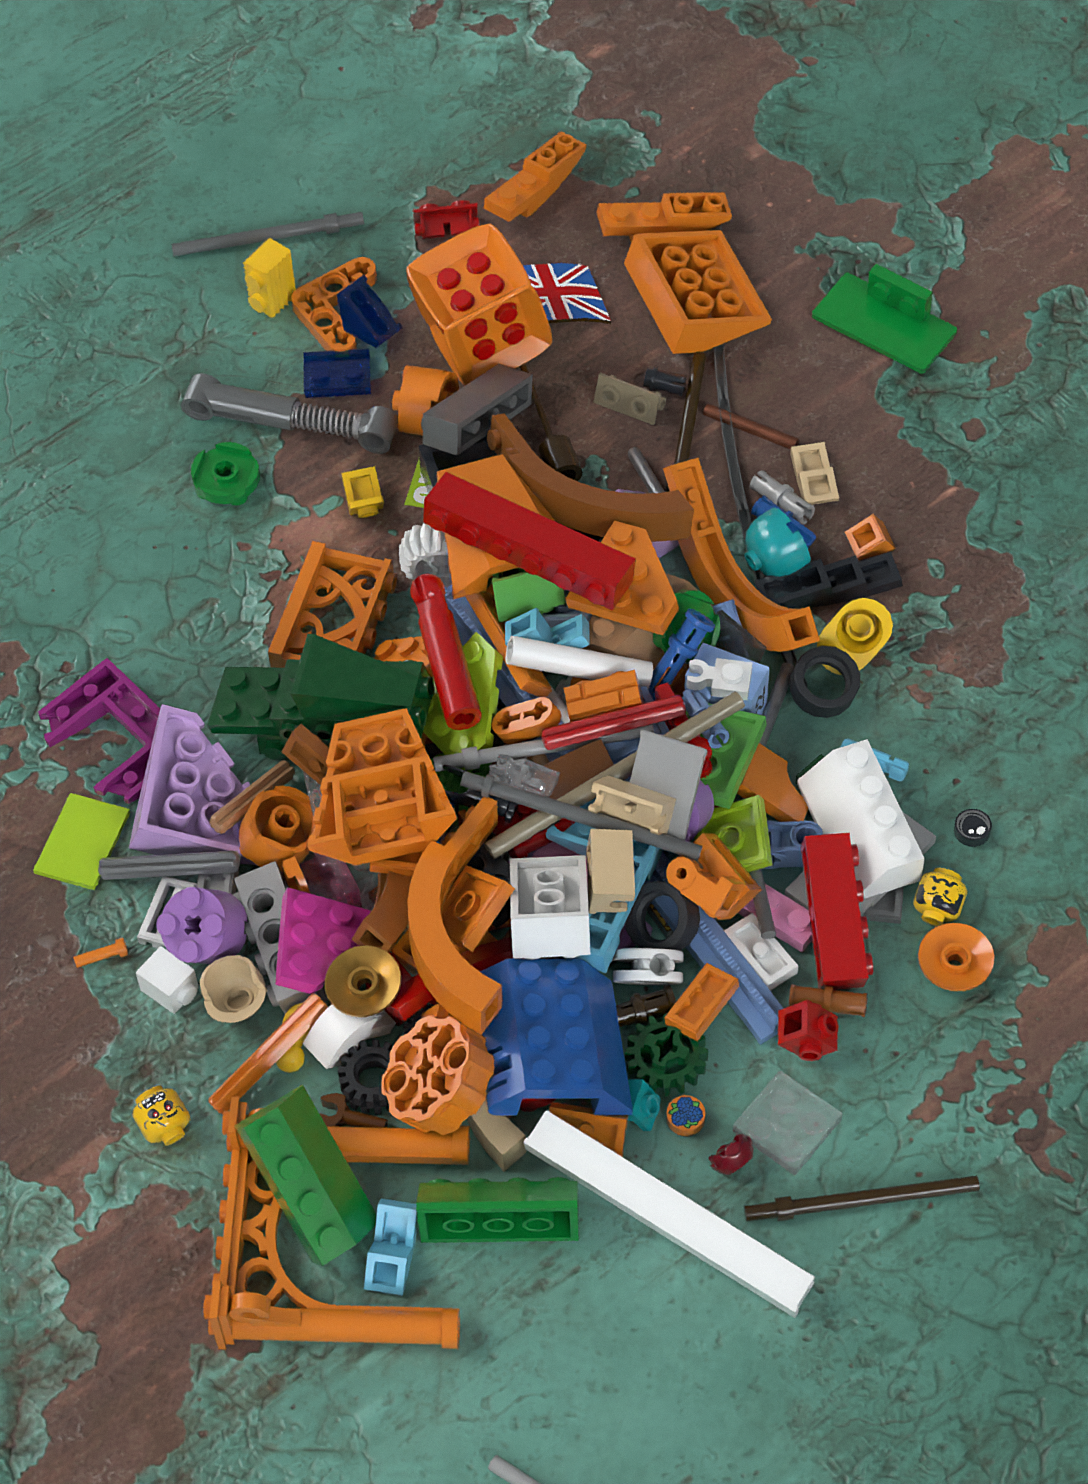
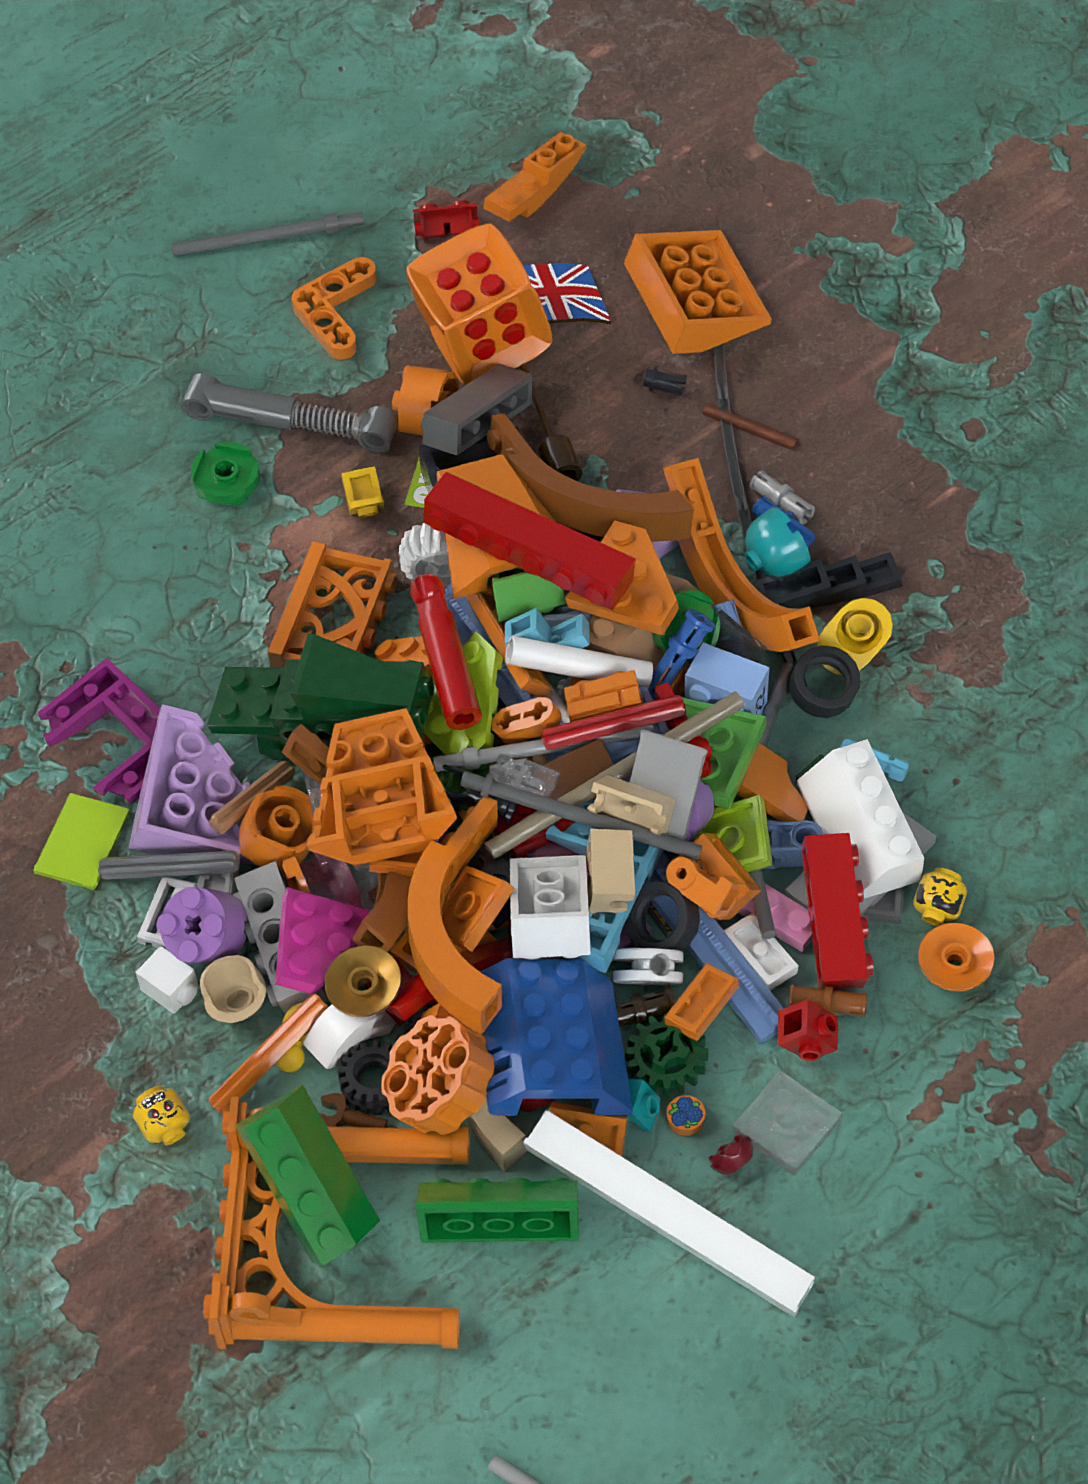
(96, 955): orange piece -> none
(269, 278): yellow brick -> none
(337, 373): clear blue plate -> none
(365, 314): clear blue slope -> none
(392, 1247): medium azure slope -> none
(628, 398): dark tan hinge -> none
(644, 471): flat silver bar -> none
(673, 214): orange slope -> none
(690, 408): dark brown bar -> none
(695, 704): medium blue axle -> none
(723, 678): white plate -> none
(785, 1207): dark brown bar -> none
(814, 473): tan slope -> none
(869, 538): orange slope -> none
(887, 317): green bracket -> none
(972, 827): black tile -> none

